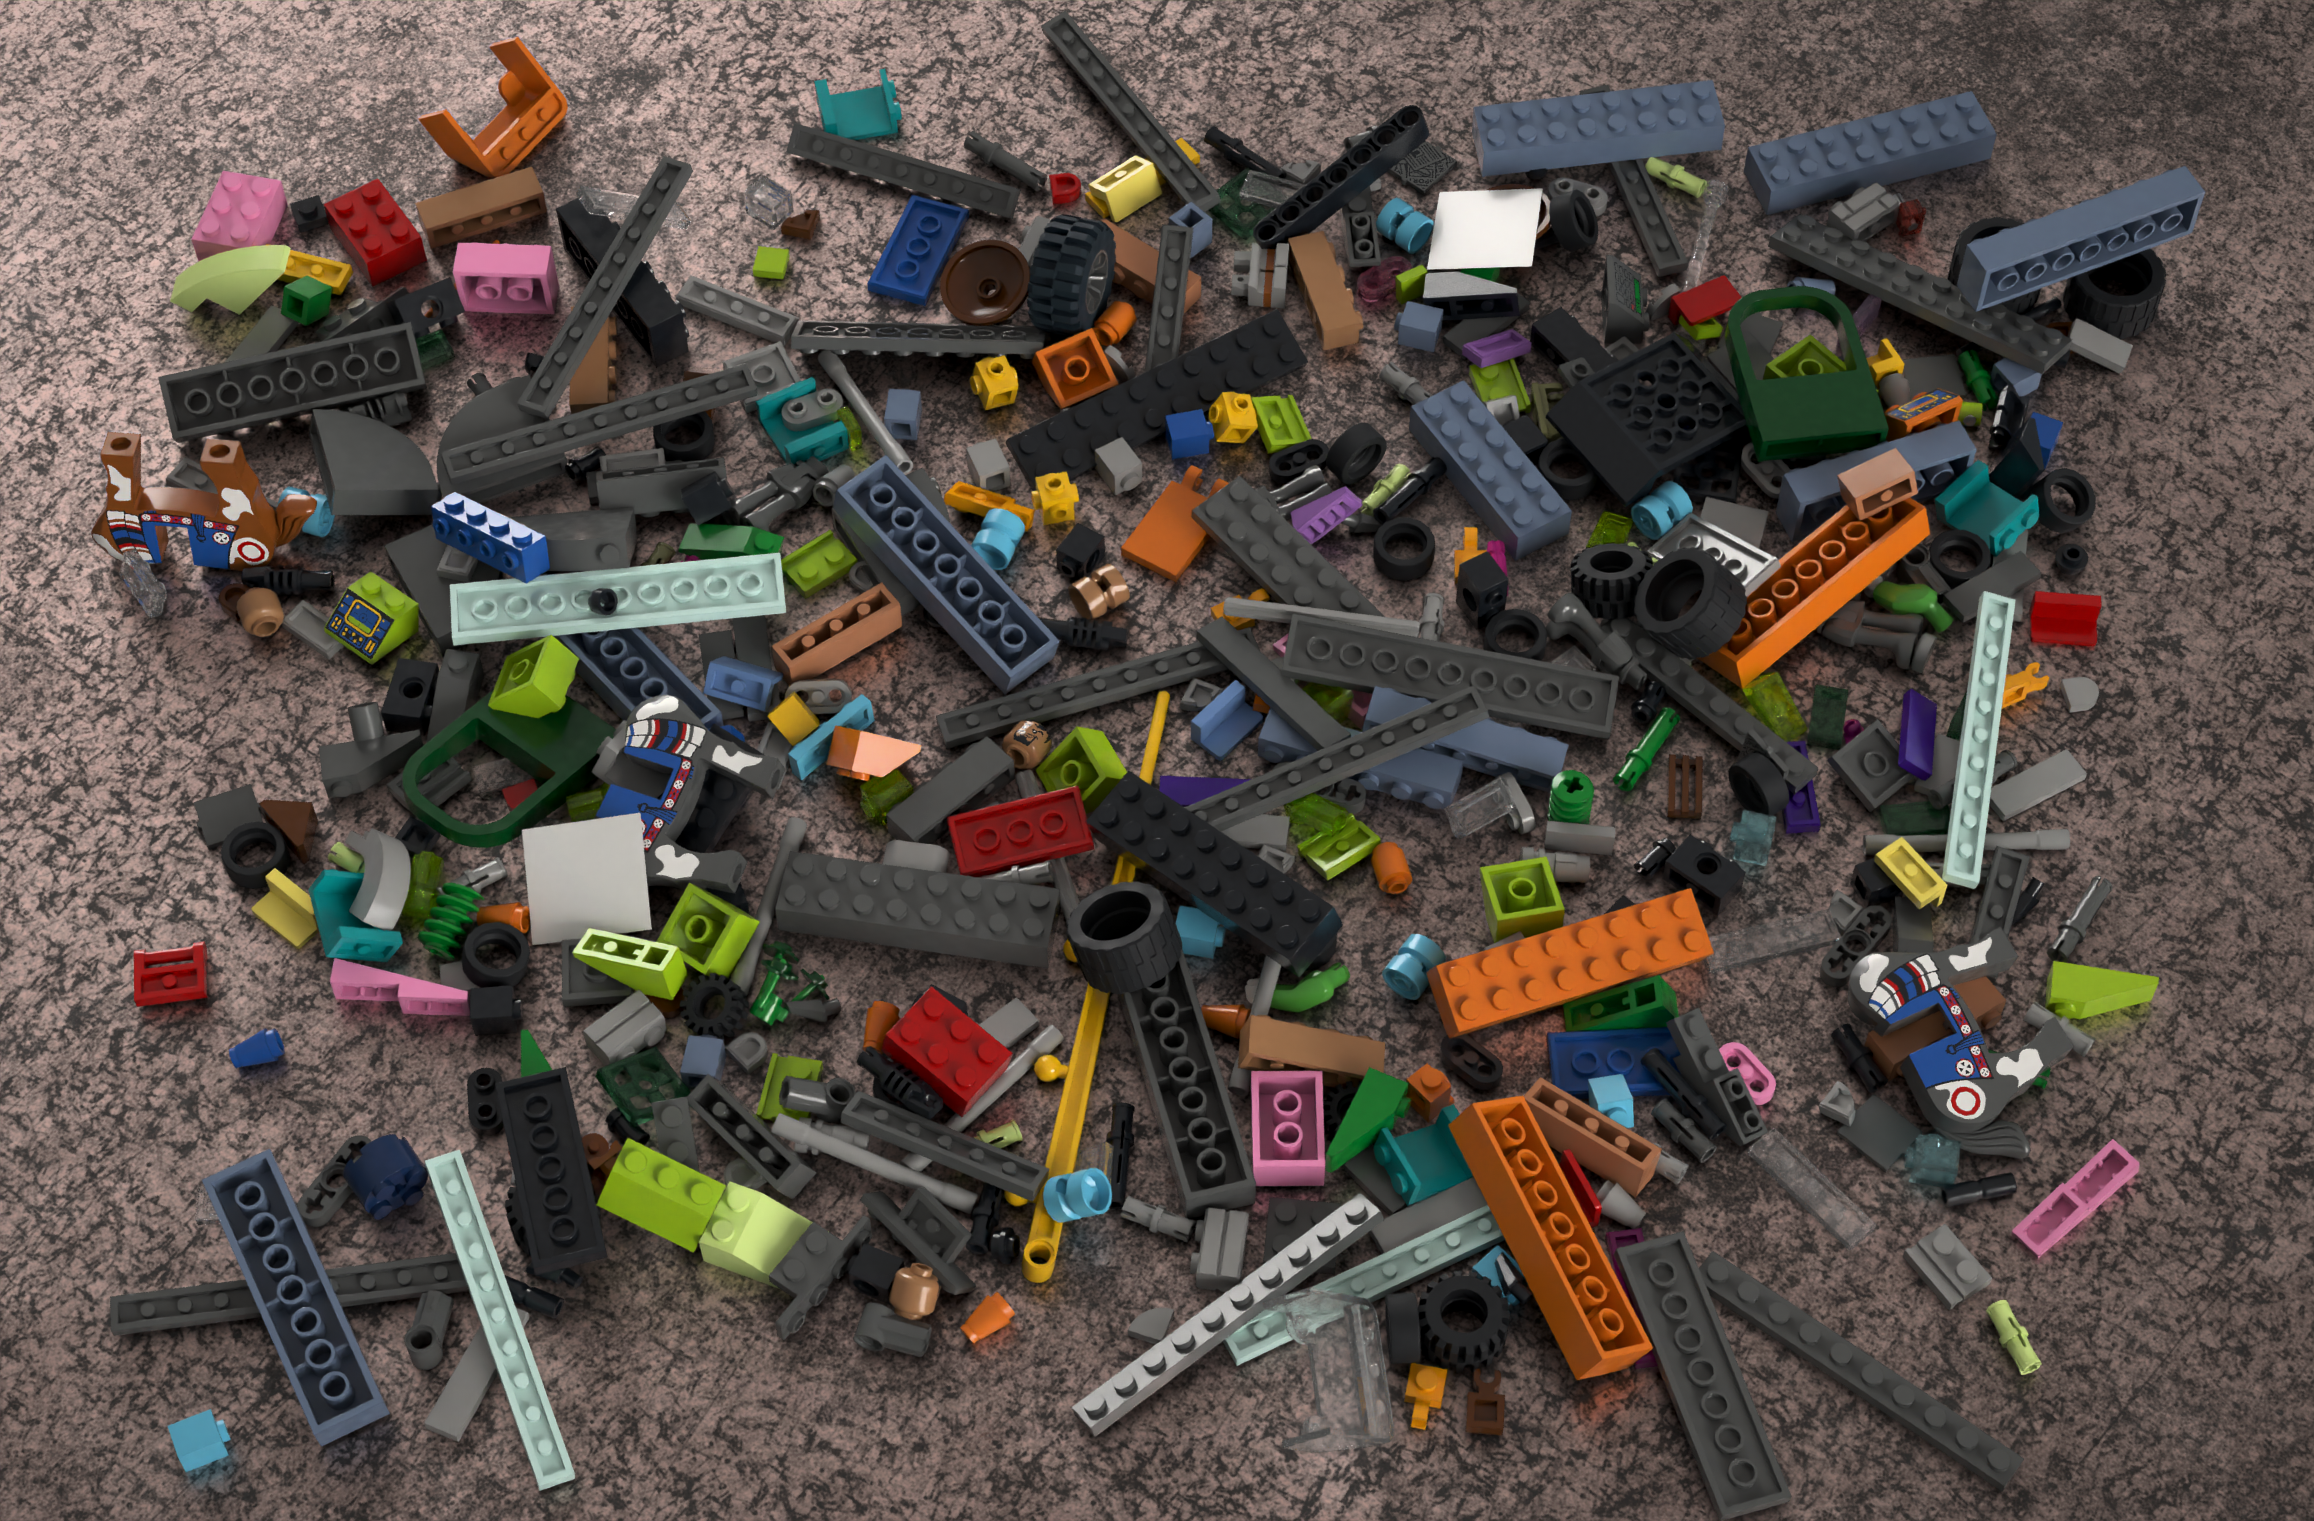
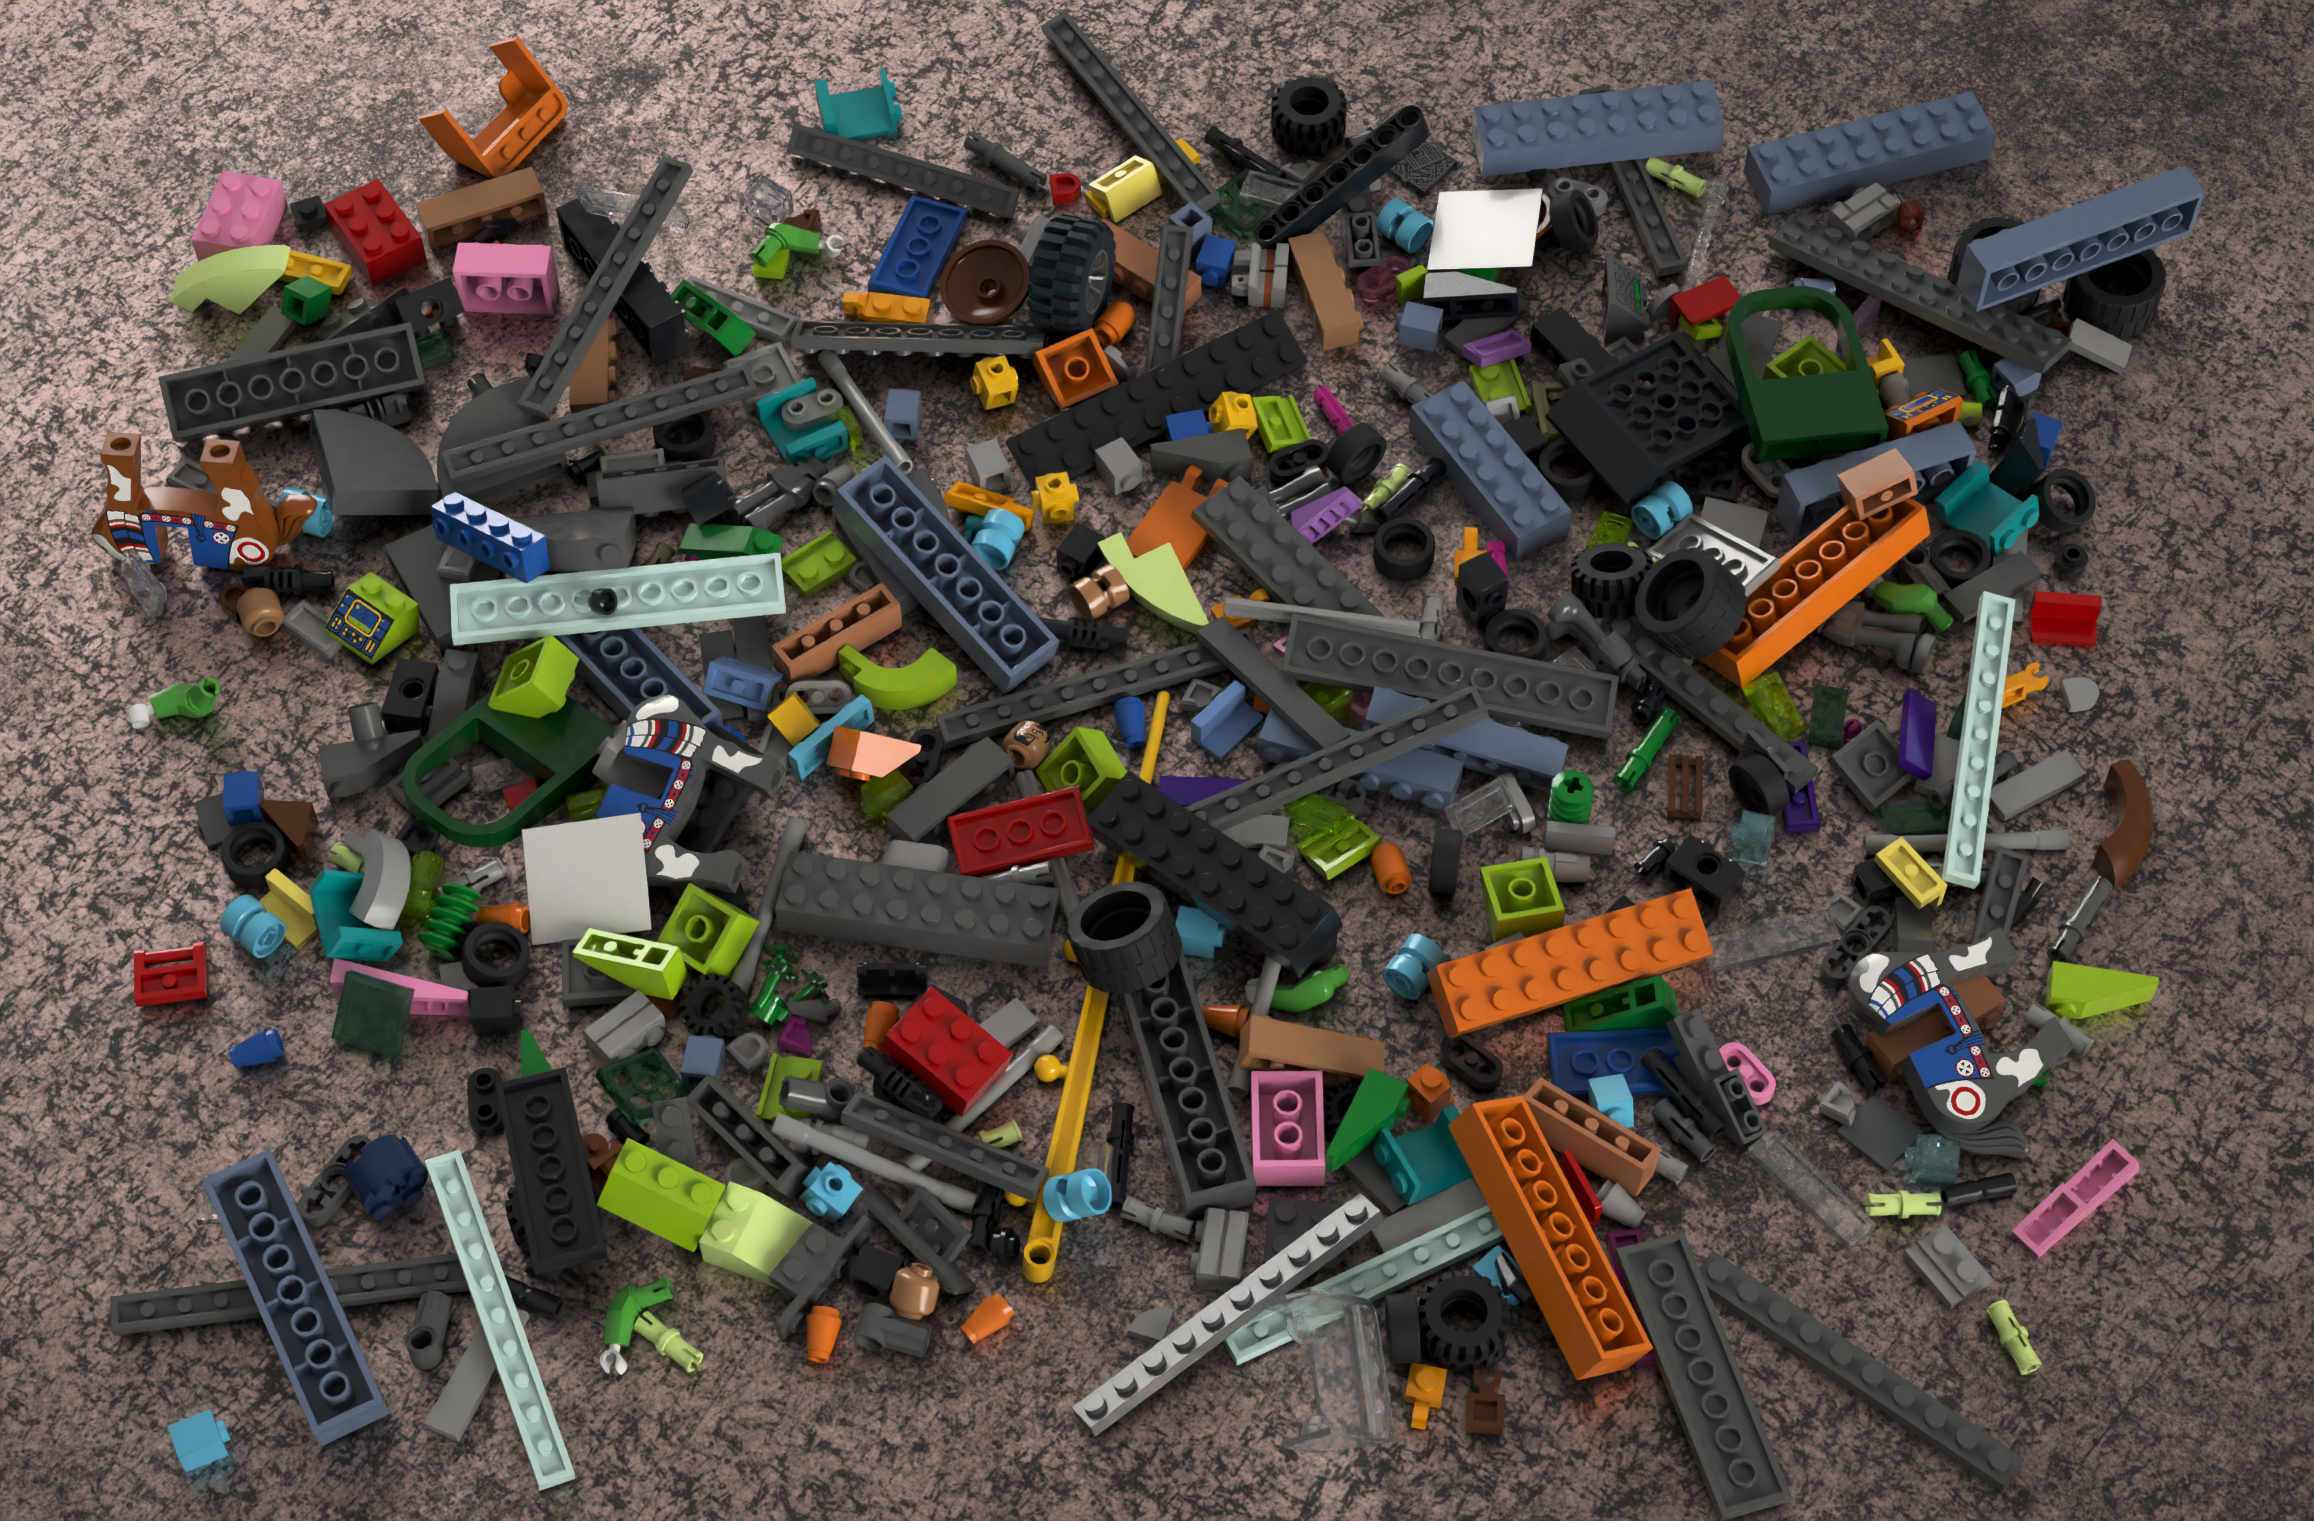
(177, 699): none -> bright green arm
(242, 797): none -> blue brick
(252, 926): none -> medium azure wheel
(372, 1013): none -> clear green tile
(496, 229): none -> black bar
(622, 1315): none -> bright green arm
(668, 1341): none -> yellowish green pin
(713, 318): none -> green slope
(795, 239): none -> bright green arm
(796, 1037): none -> magenta tile
(822, 1331): none -> orange cone
(829, 1191): none -> medium azure brick
(886, 307): none -> light orange hinge
(892, 978): none -> black hinge
(899, 687): none -> lime arch
(924, 762): none -> black plate
(972, 527): none -> teal hand
(1131, 721): none -> blue cone
(1157, 582): none -> yellowish green slope
(1216, 261): none -> blue brick
(1217, 454): none -> dark grey slope
(1308, 97): none -> black tyre
(1332, 409): none -> dark pink axle
(1445, 861): none -> black tyre
(1903, 1204): none -> yellowish green pin
(2125, 849): none -> reddish brown brick

